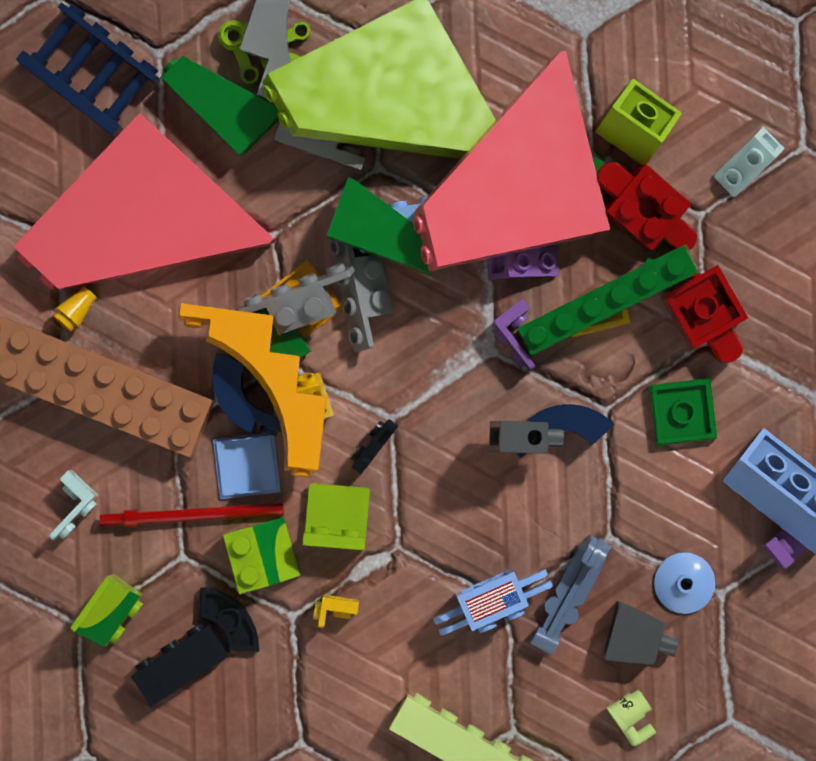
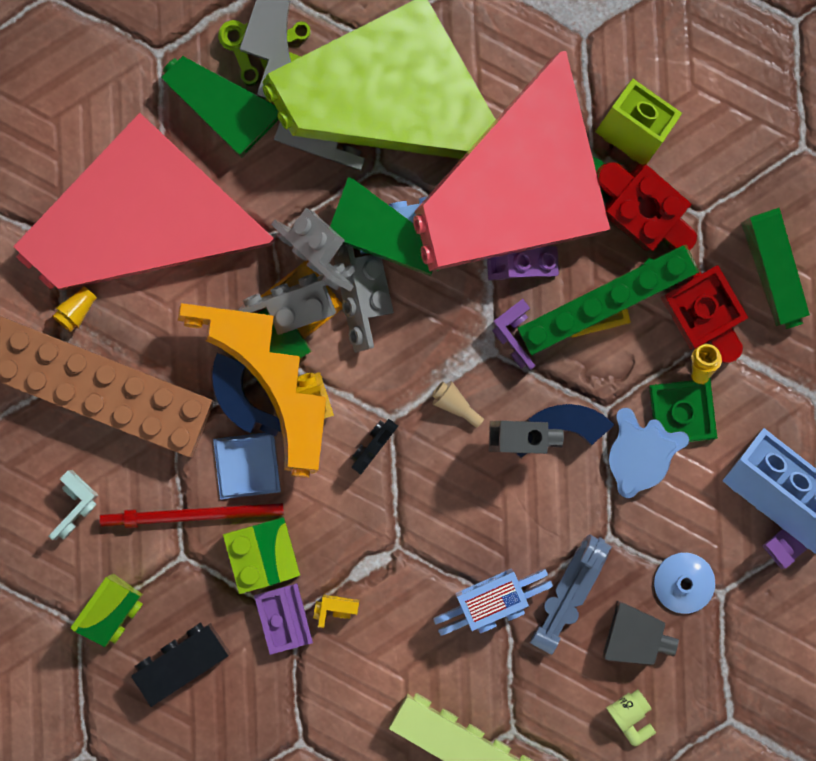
(86, 98): dark blue fence -> none
(231, 618): black tile -> none
(283, 618): none -> medium lavender plate
(314, 242): none -> light grey bracket
(336, 516): lime bracket -> none
(450, 399): none -> tan cone
(642, 455): none -> light blue tile
(705, 362): none -> yellow cone
(749, 162): light aqua bracket -> none
(776, 267): none -> green slope

